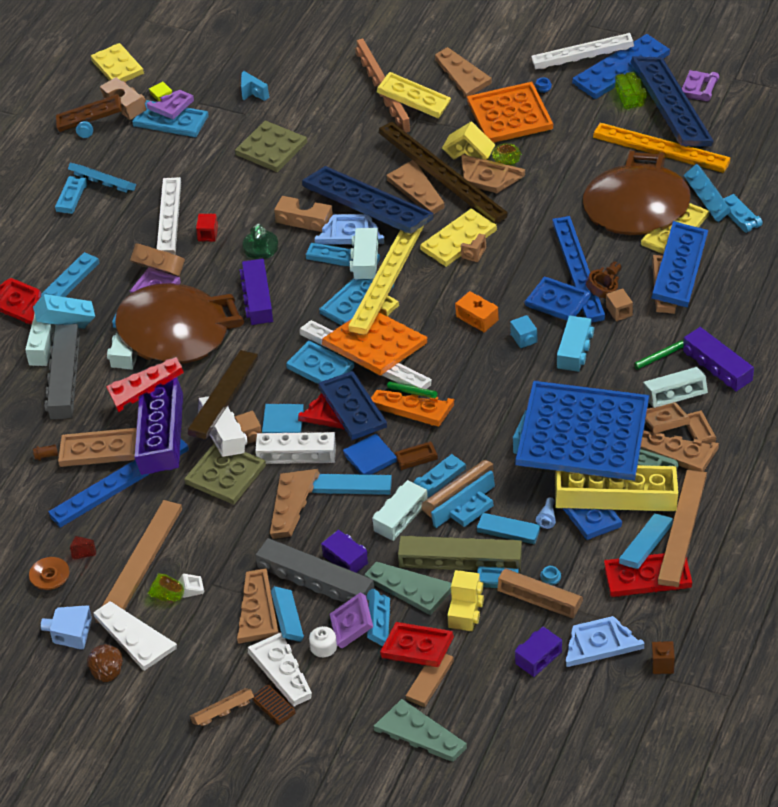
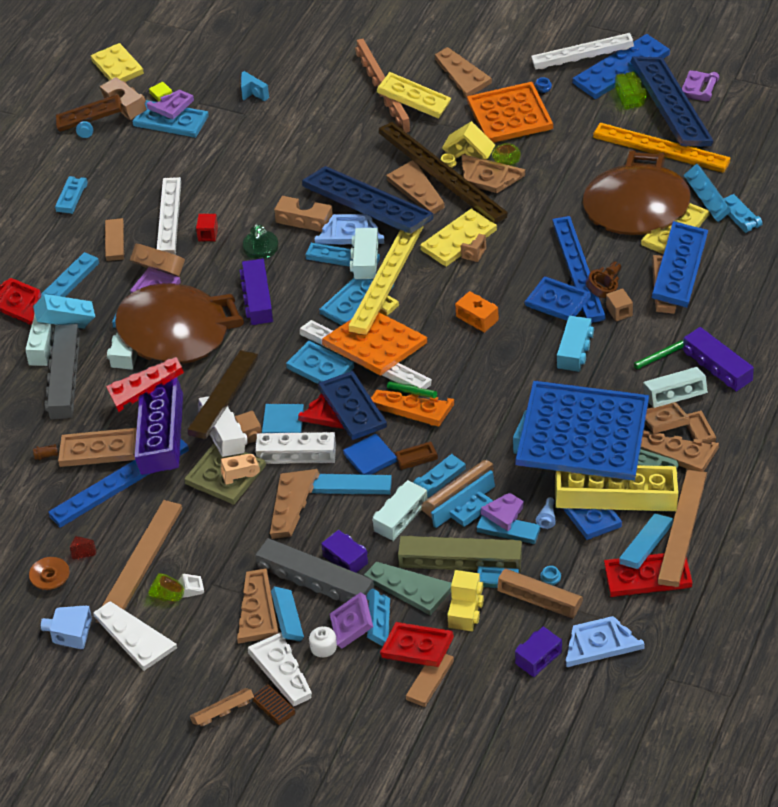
(95, 175): dark azure plate -> none
(105, 662): reddish brown hair -> none
(114, 239): none -> medium nougat tile
(239, 467): none -> light nougat leg
(271, 146): olive plate -> none
(420, 731): sand green wing -> none
(449, 159): none -> light yellow plate
(503, 510): none -> medium lavender wing
(523, 331): dark azure brick -> none
(663, 657): reddish brown brick -> none

